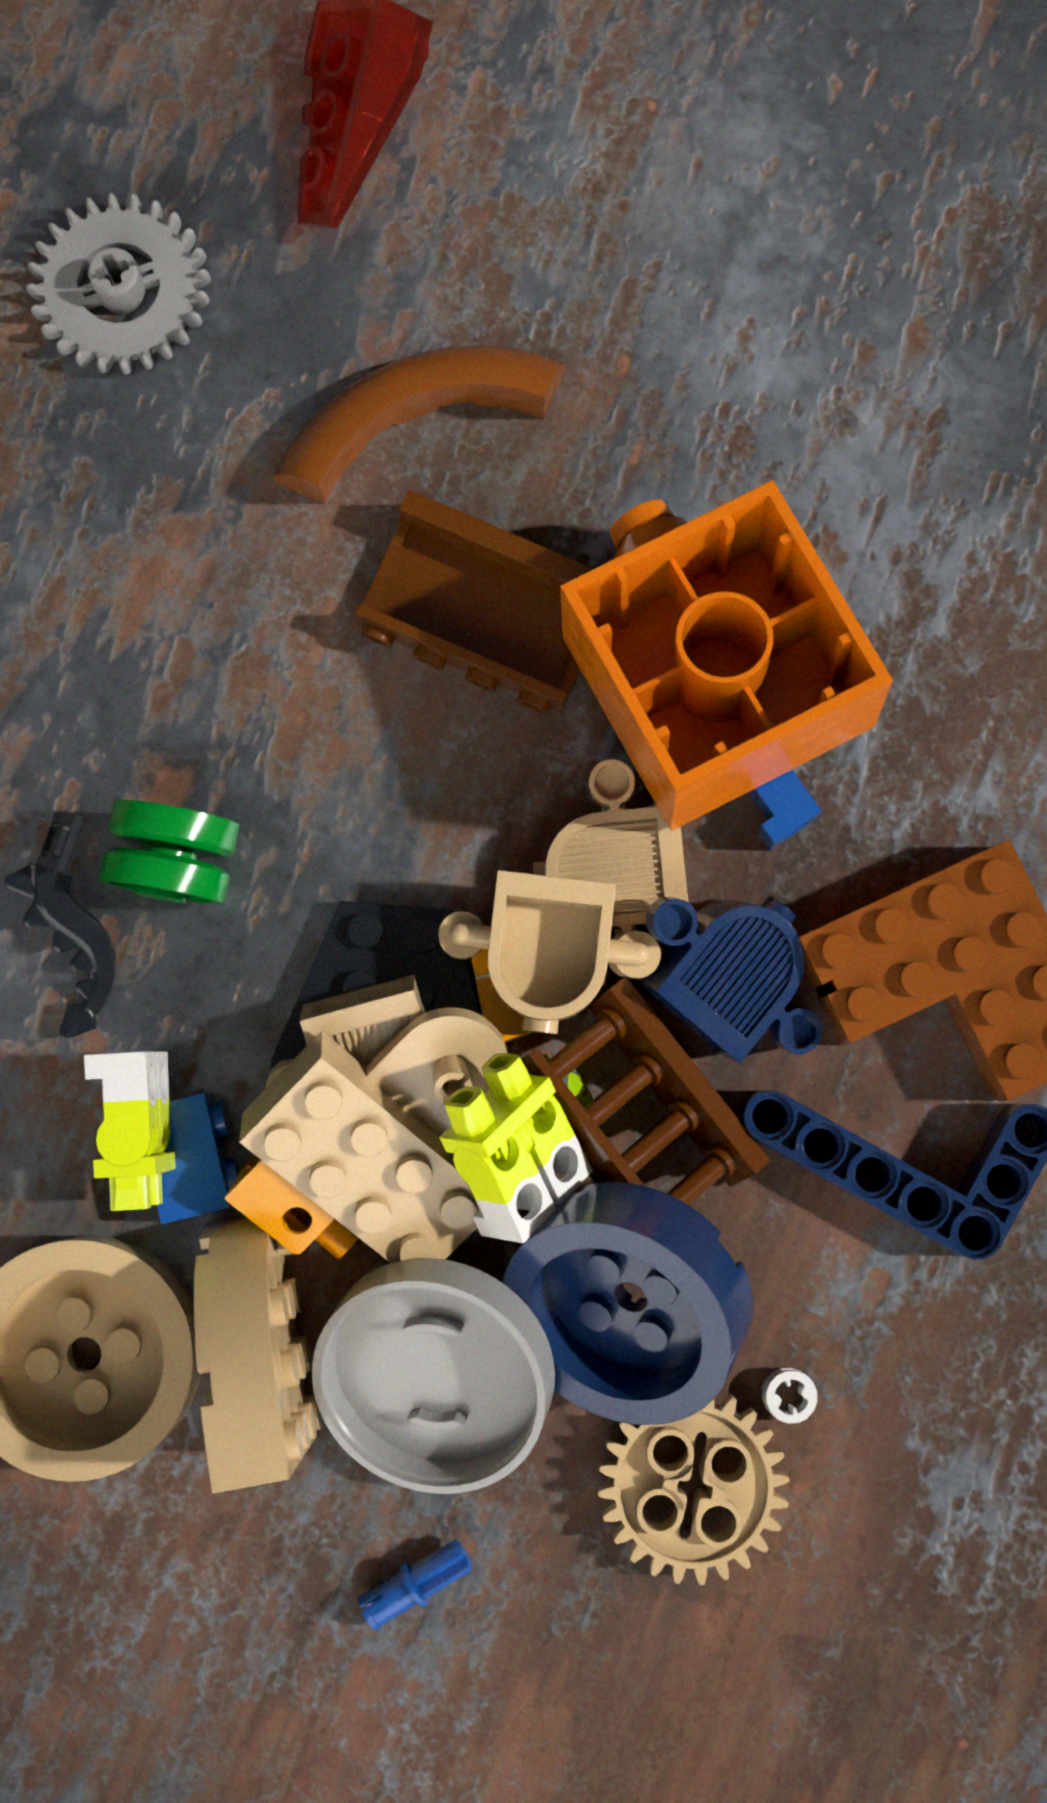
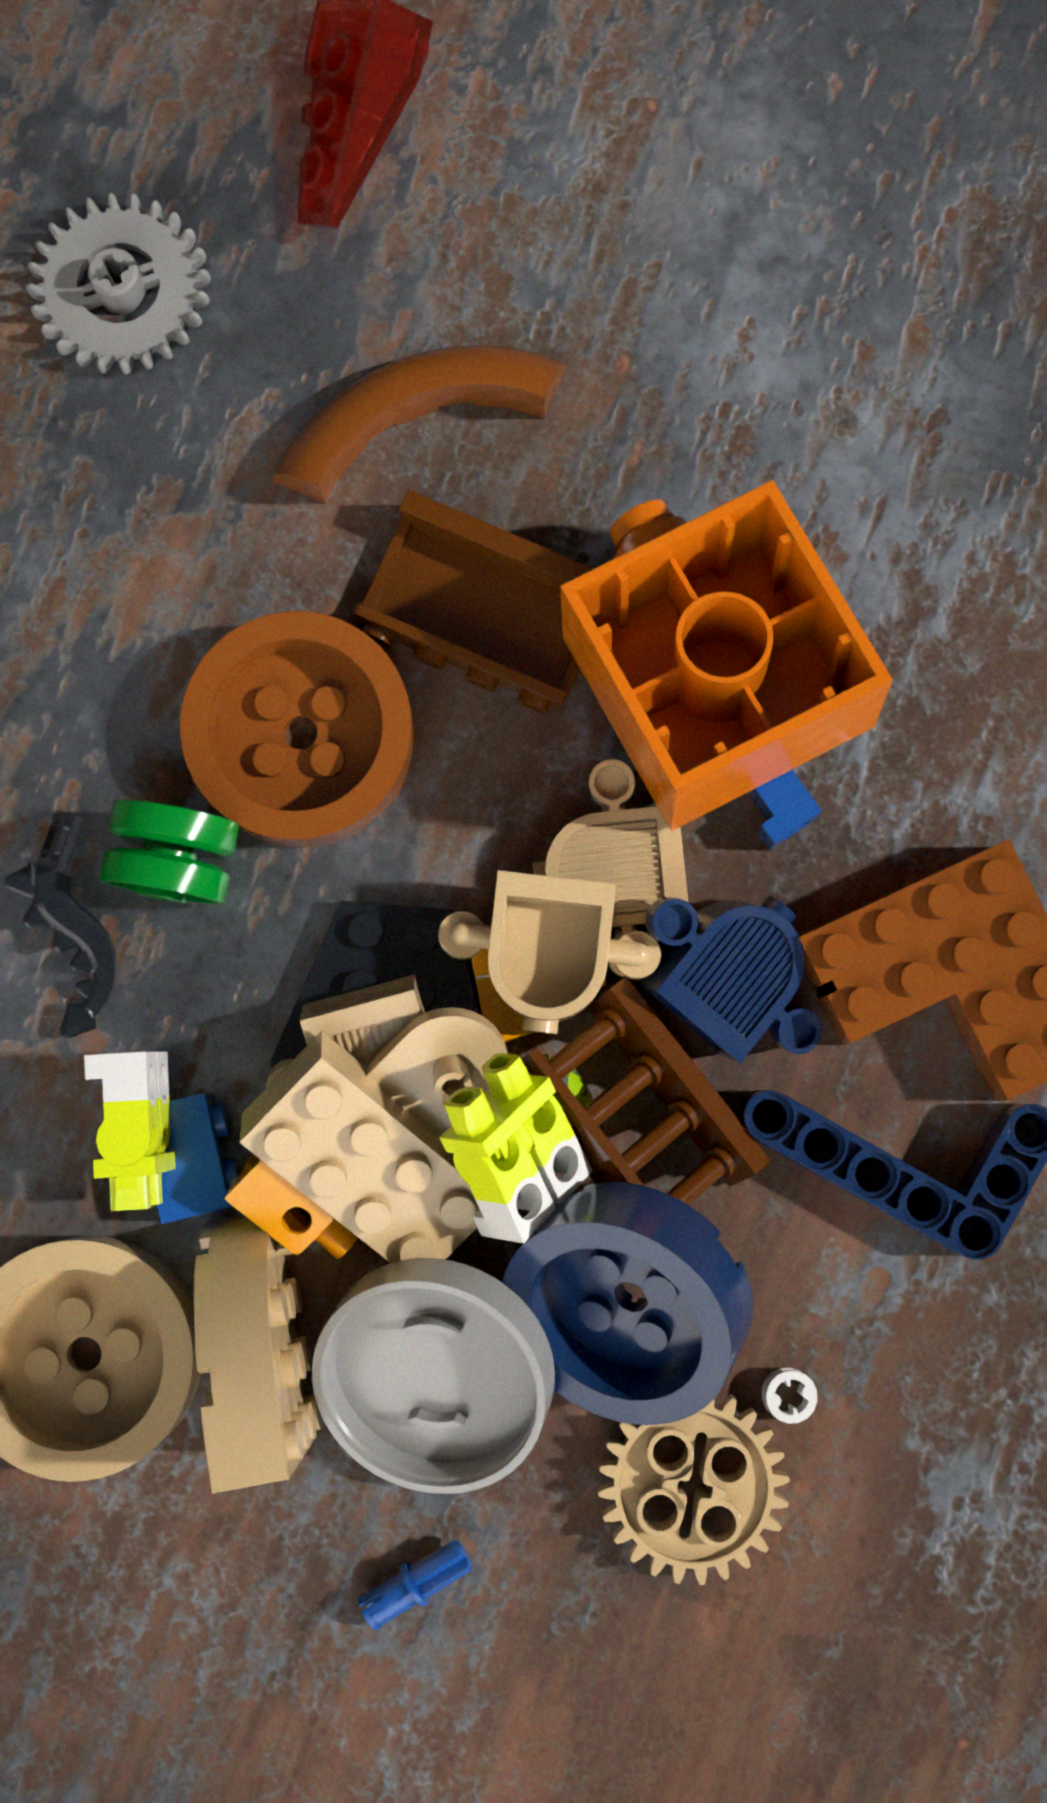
(264, 682): none -> dark orange brick

